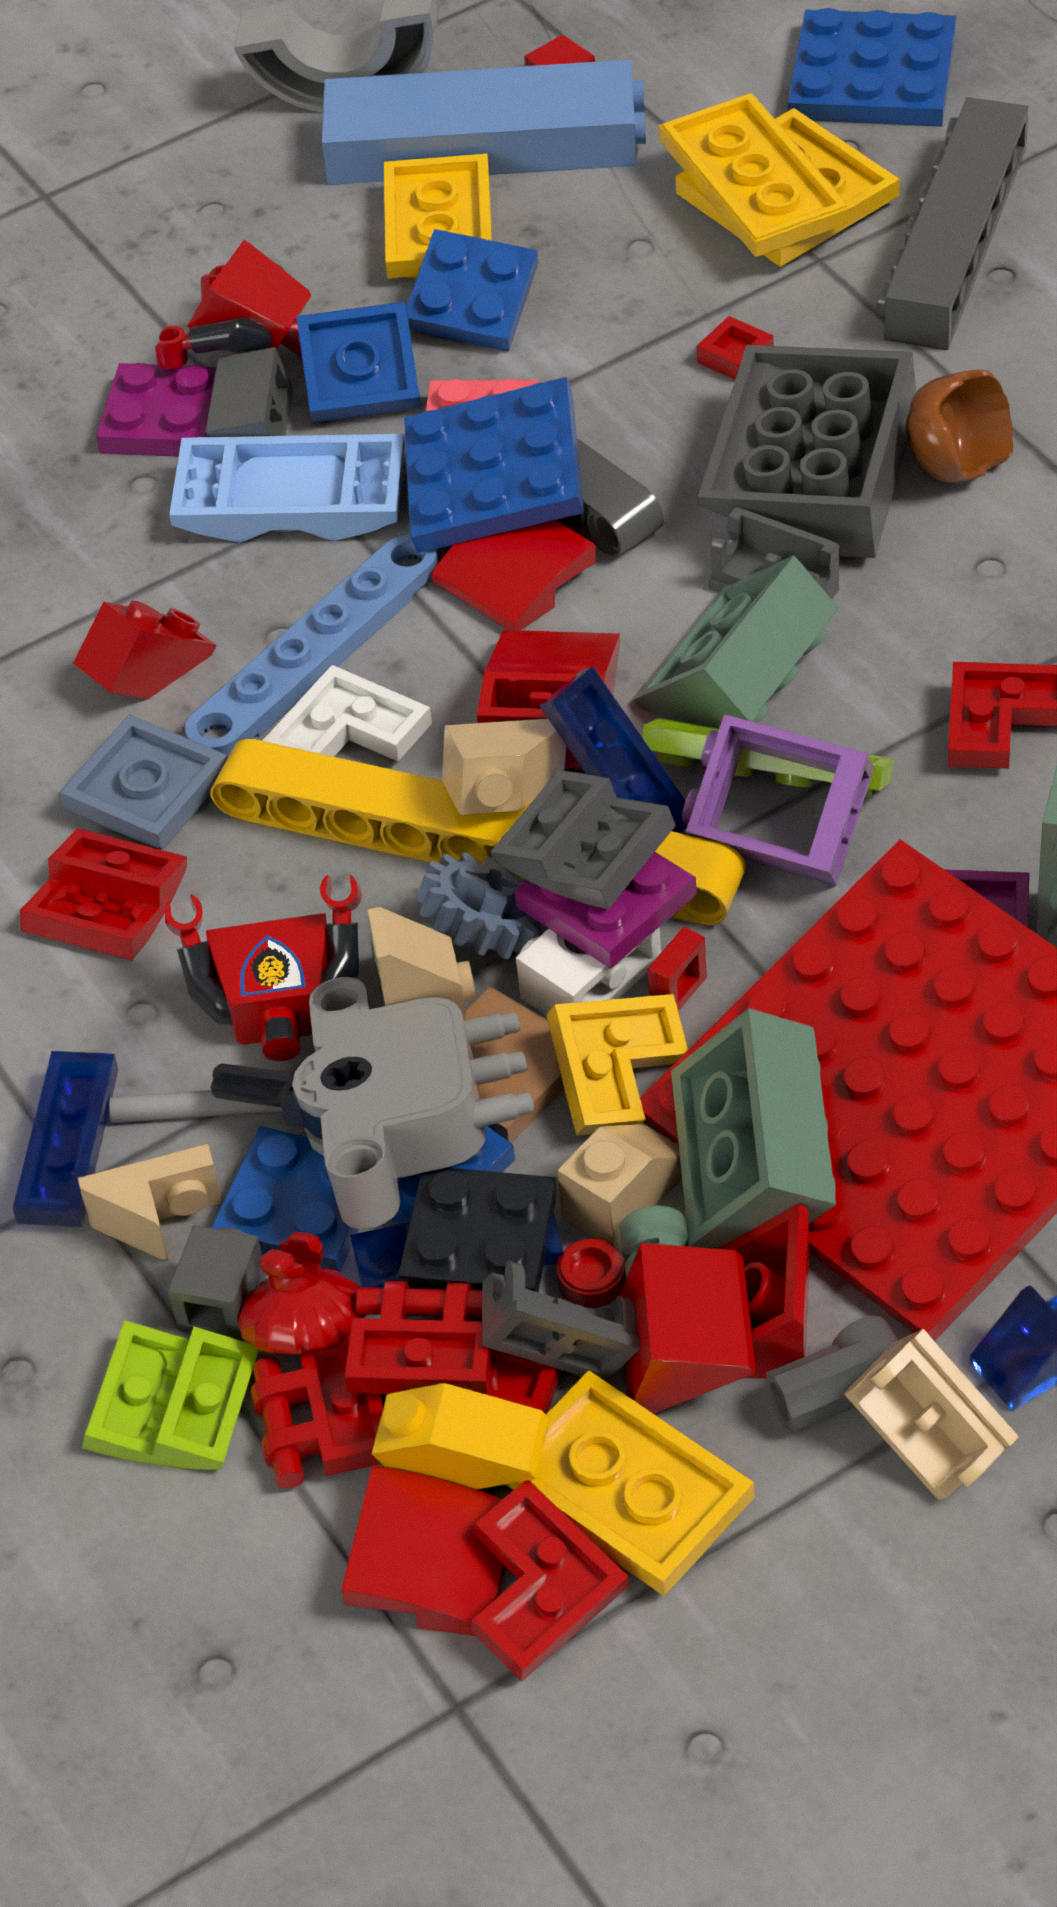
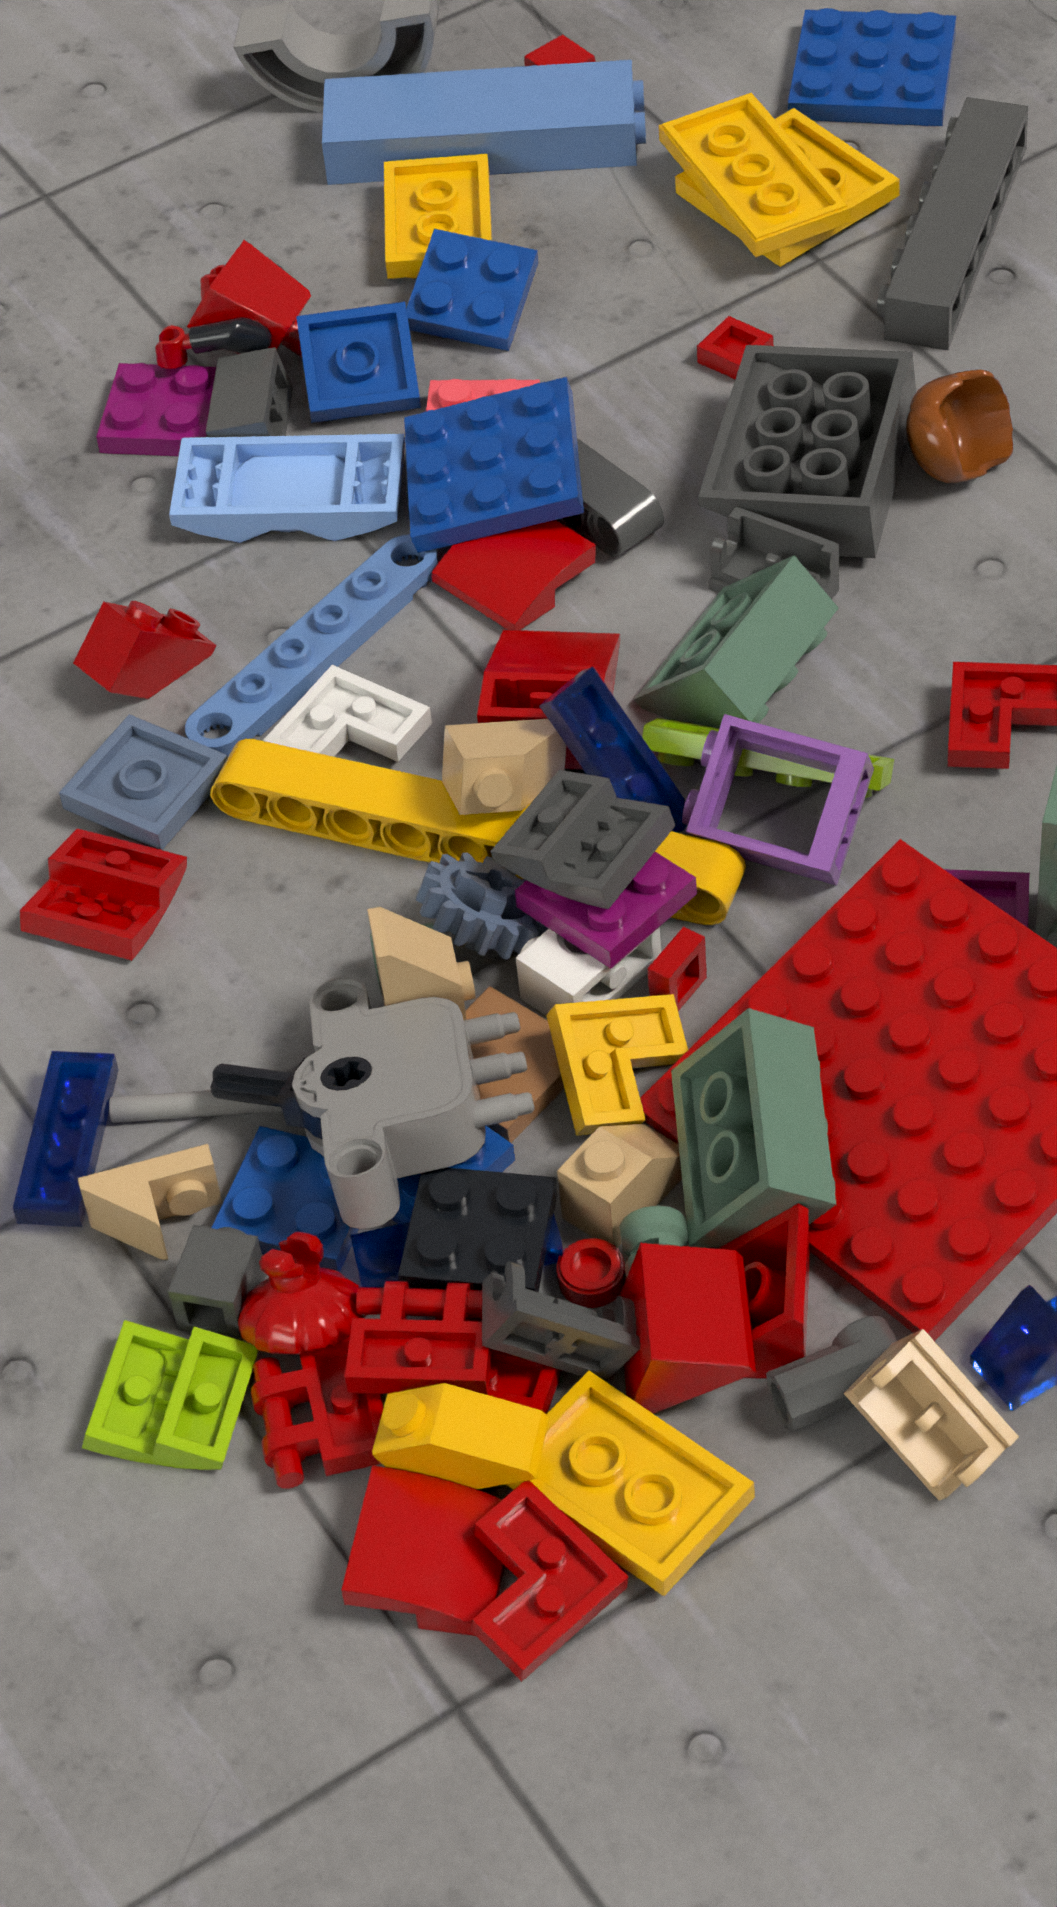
(265, 971): torso -> none

